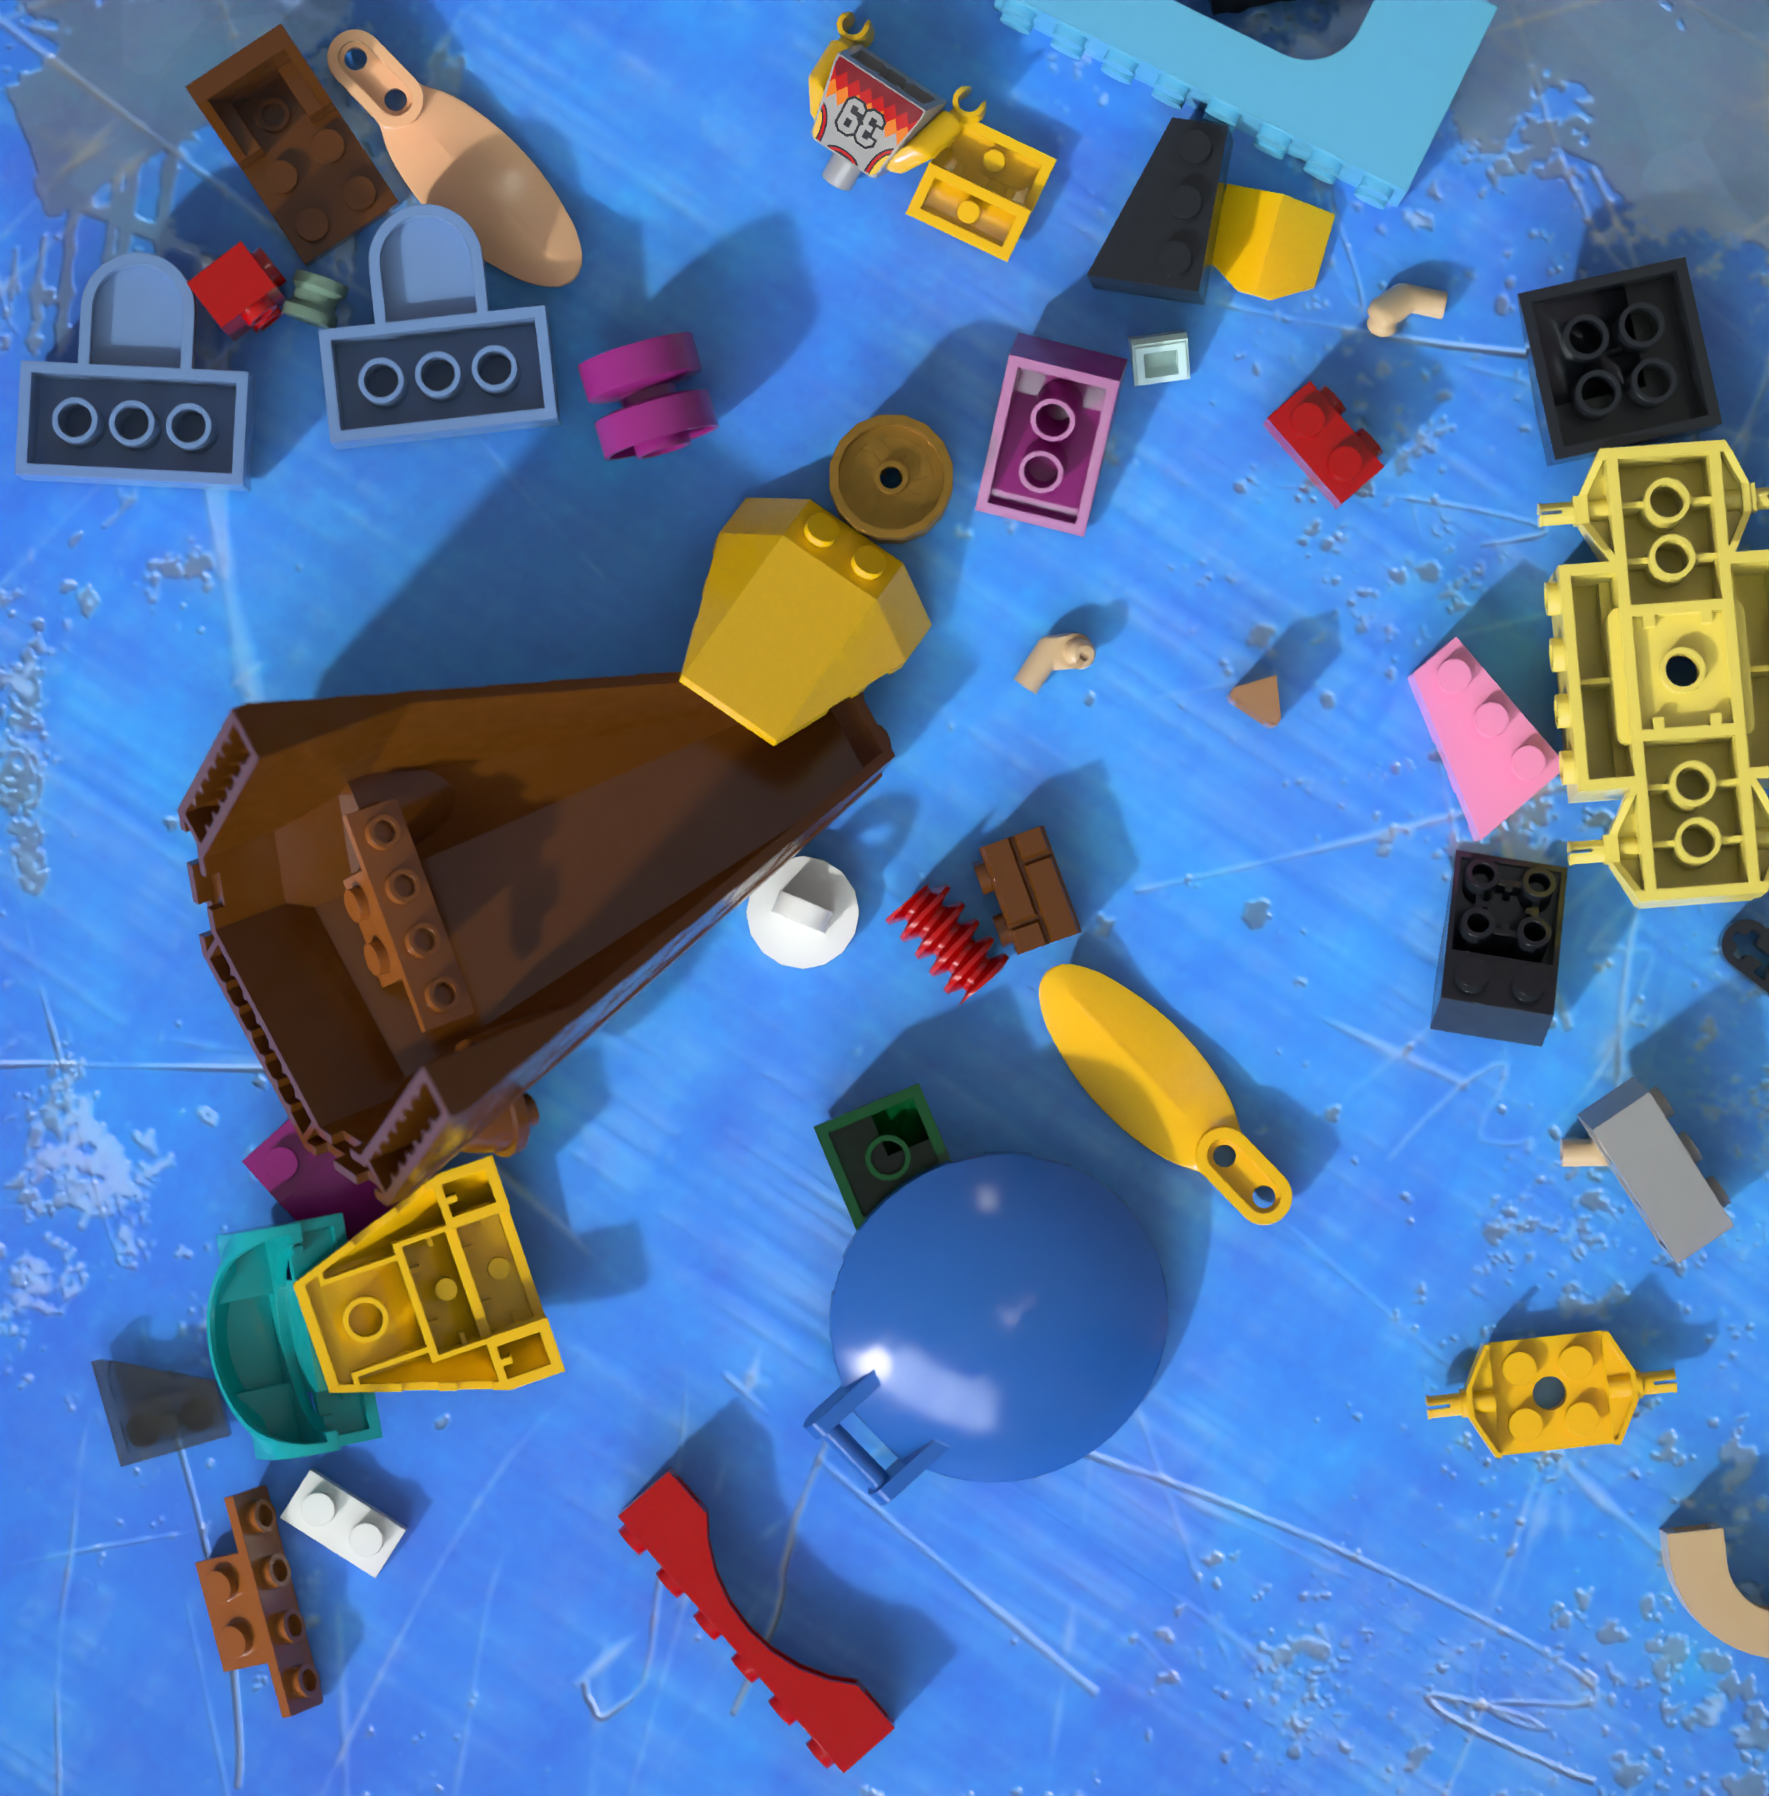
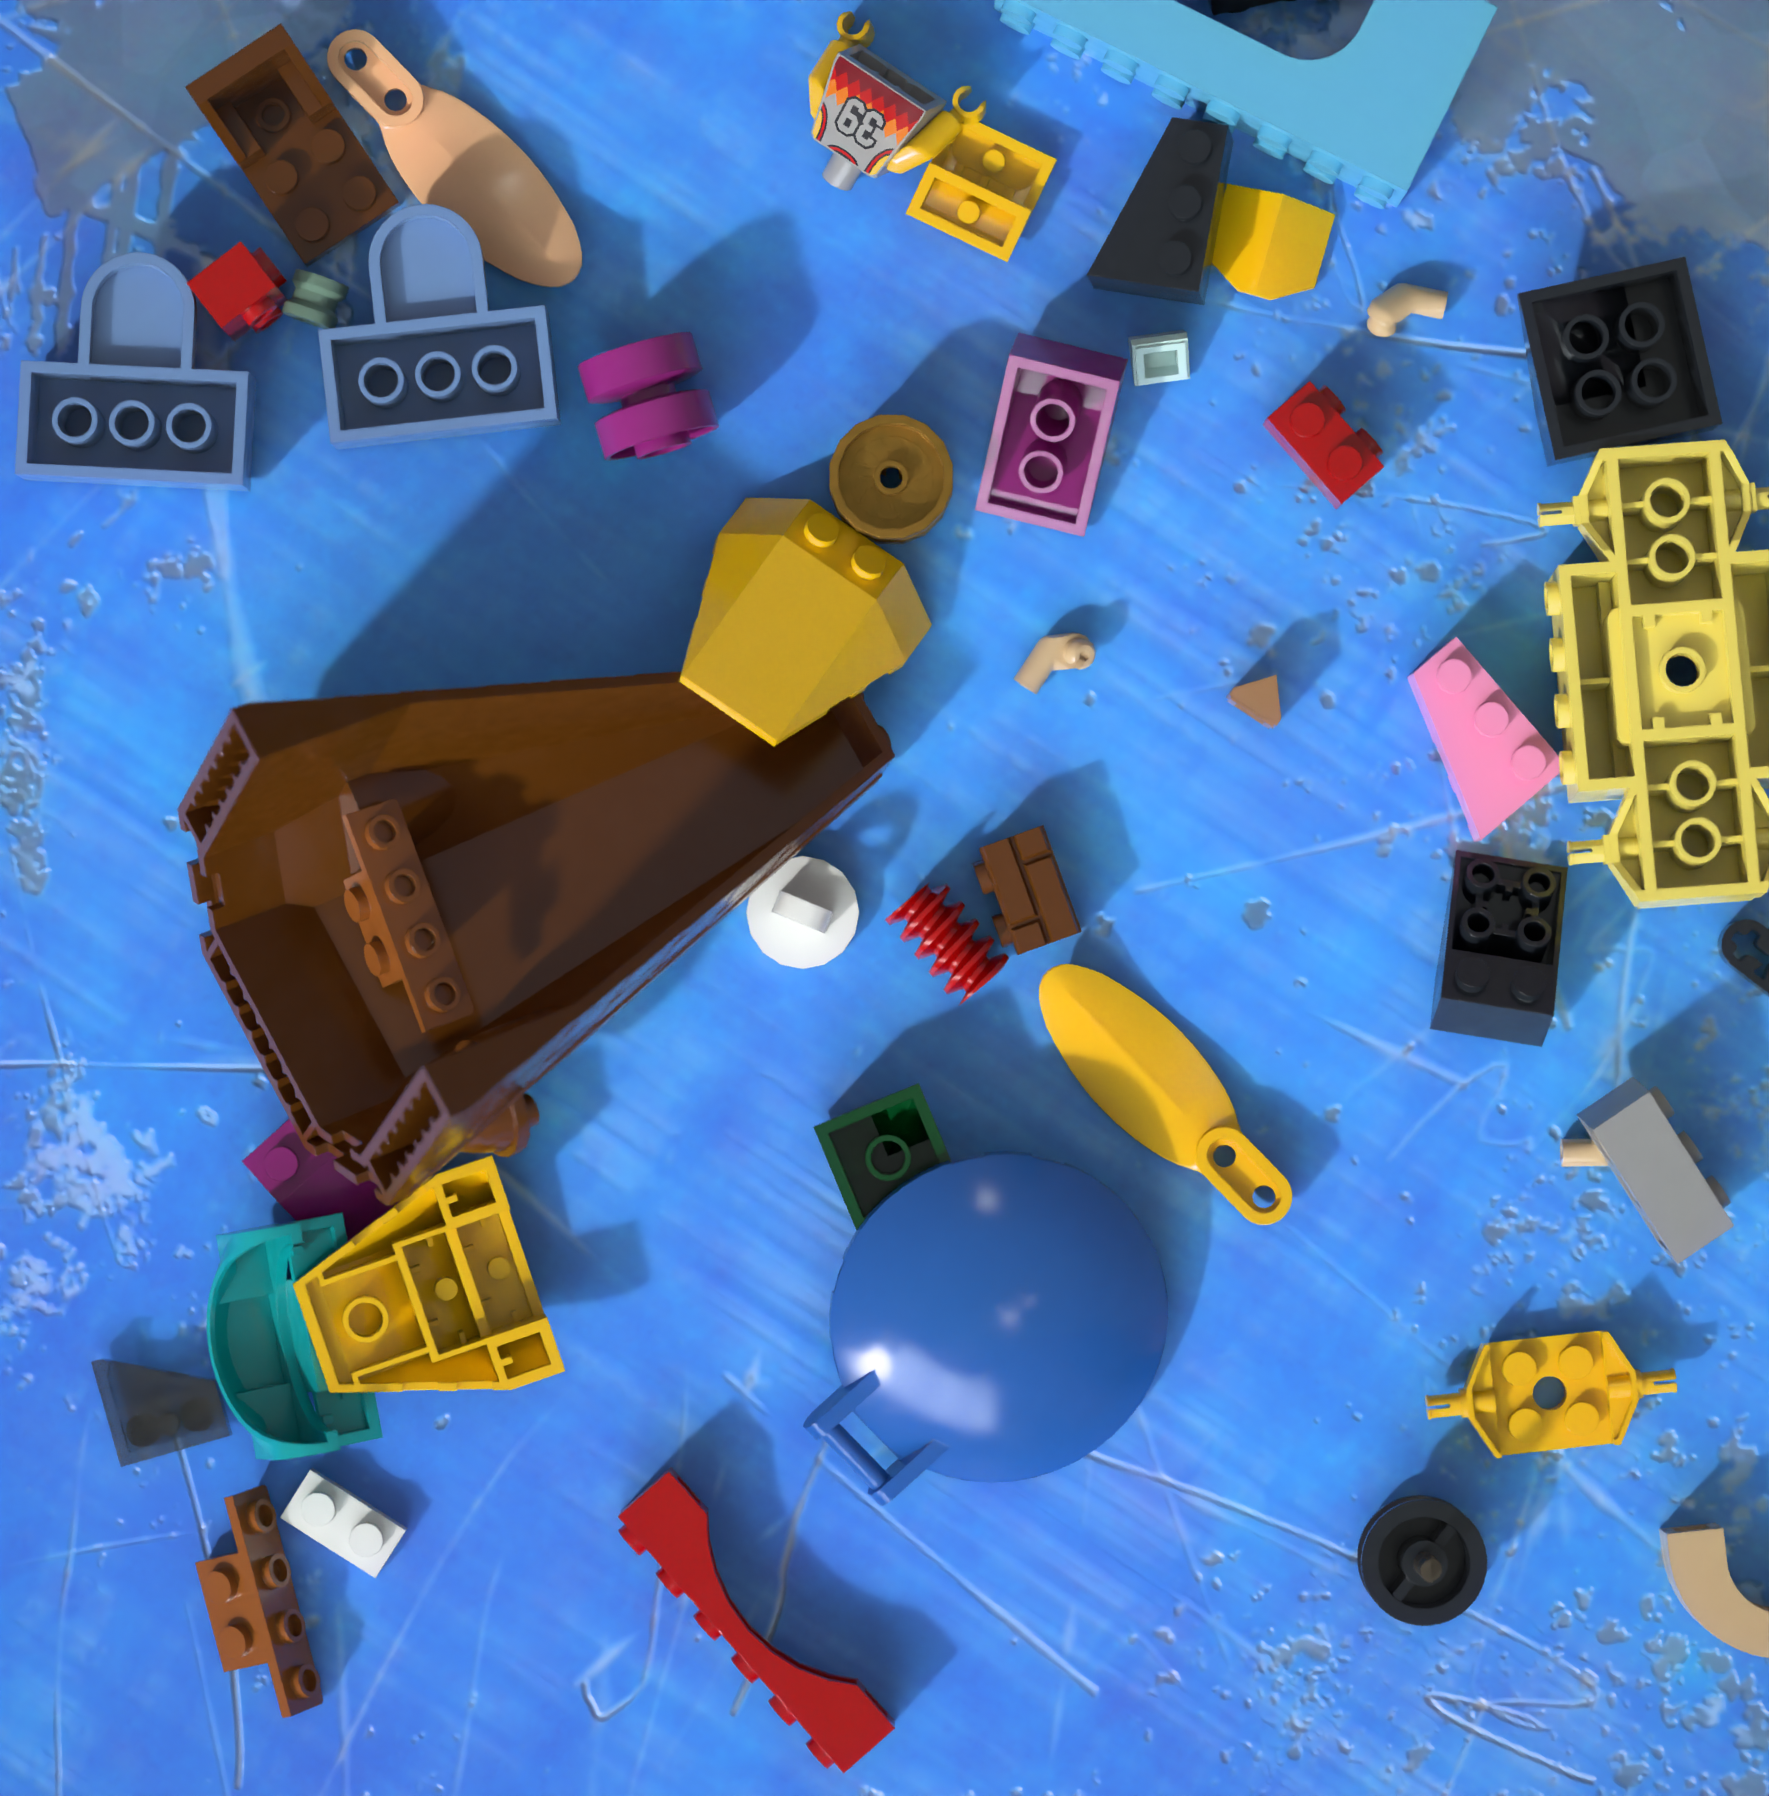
(1421, 1560): none -> black wheel

